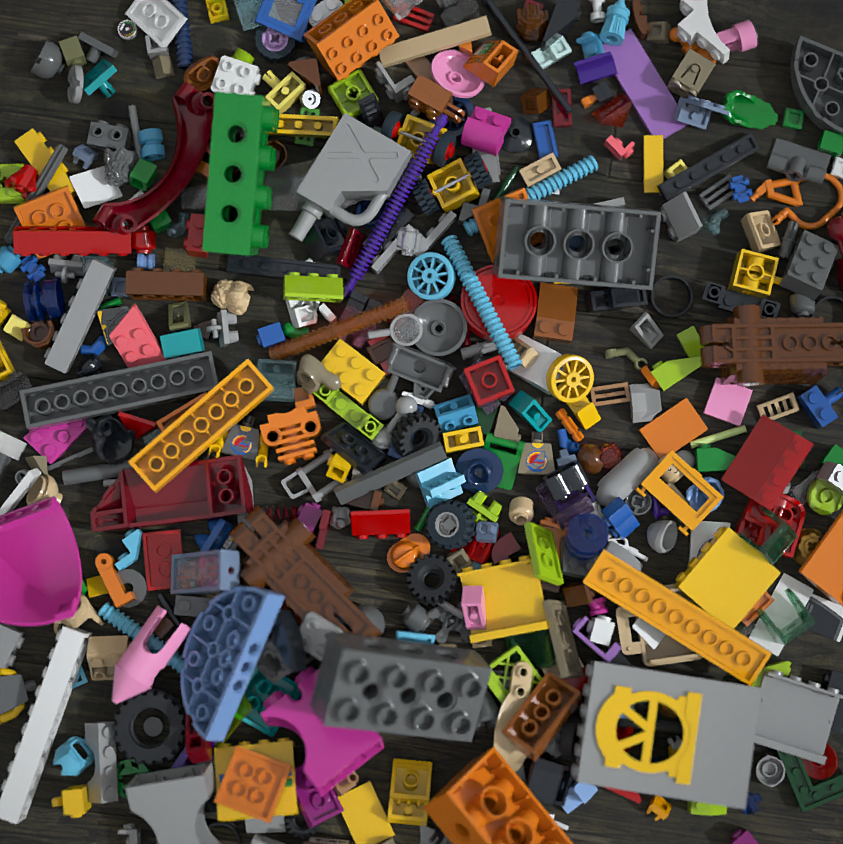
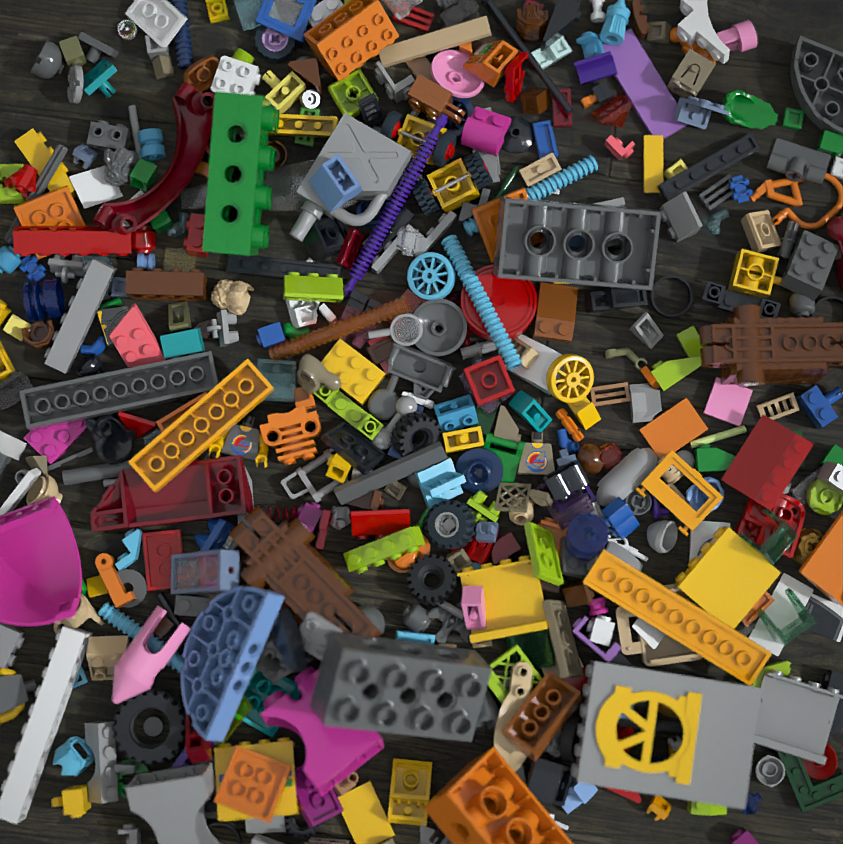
(125, 767): none -> dark grey tile
(335, 183): none -> medium blue slope
(383, 549): none -> lime brick
(510, 508): none -> dark tan window
(514, 77): none -> red wing
(540, 498): none -> dark tan tile

